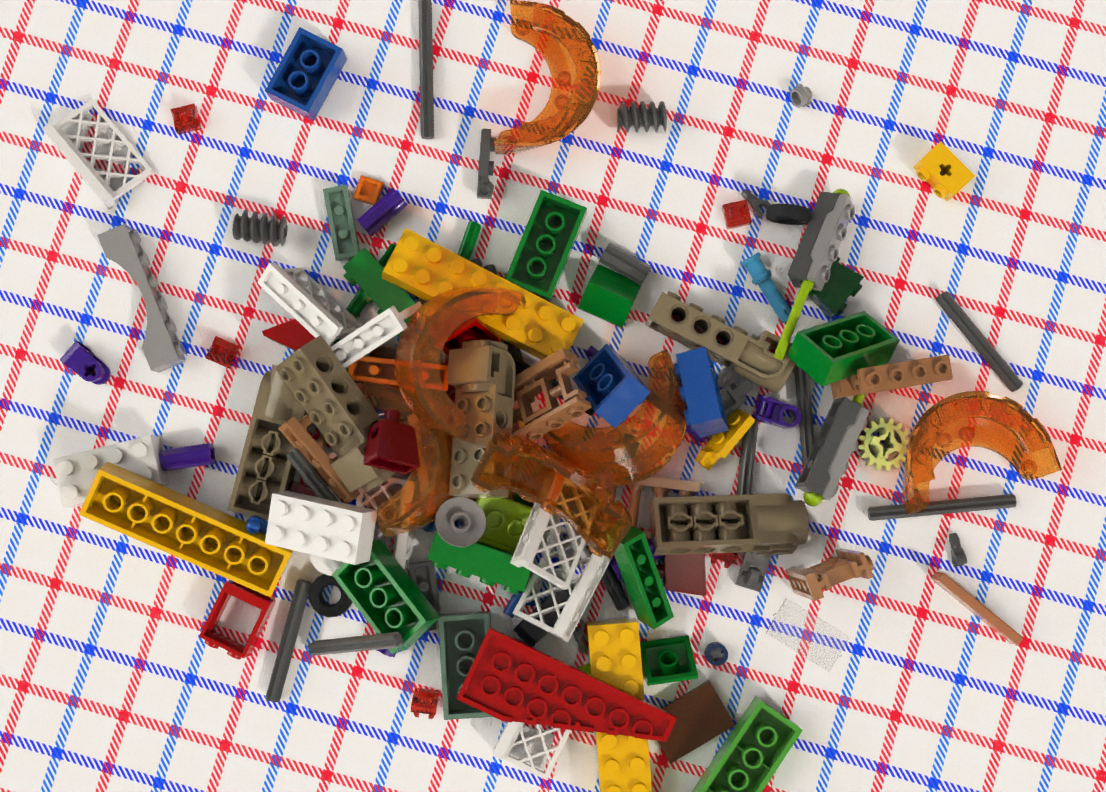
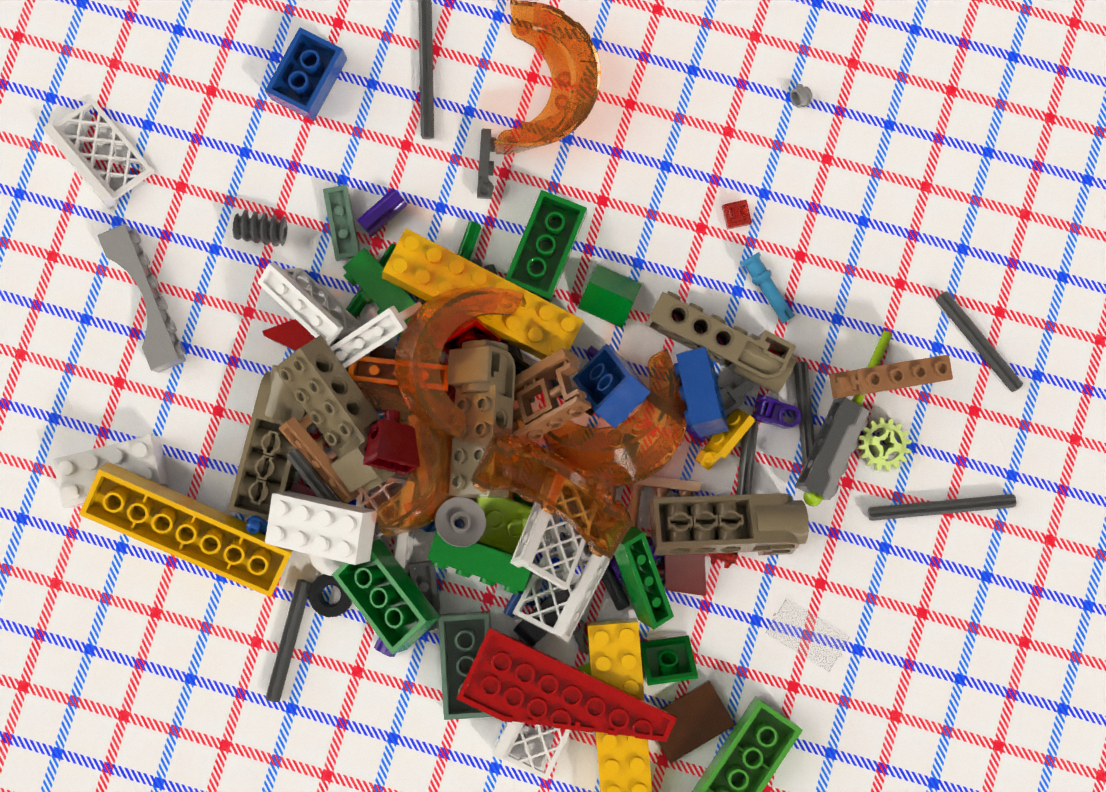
(83, 362): dark purple piece -> none
(186, 119): clear red tile -> none
(187, 457): dark purple axle -> none
(222, 352): clear red tile -> none
(247, 595): red window -> none
(355, 644): dark grey axle -> none
(368, 190): orange tile -> none
(425, 702): clear red tile -> none
(625, 264): dark grey axle -> none
(641, 116): dark grey piece -> none
(718, 661): dark blue bush -> none
(752, 571): dark grey hinge -> none
(754, 202): dark grey piece -> none
(788, 214): black tyre -> none
(816, 254): piece -> none
(836, 291): dark green hips -> none
(841, 347): green brick -> none
(847, 565): medium nougat fence -> none
(955, 175): yellow brick -> none
(957, 553): dark grey piece -> none
(974, 421): clear orange windscreen -> none
(977, 608): nougat tile -> none

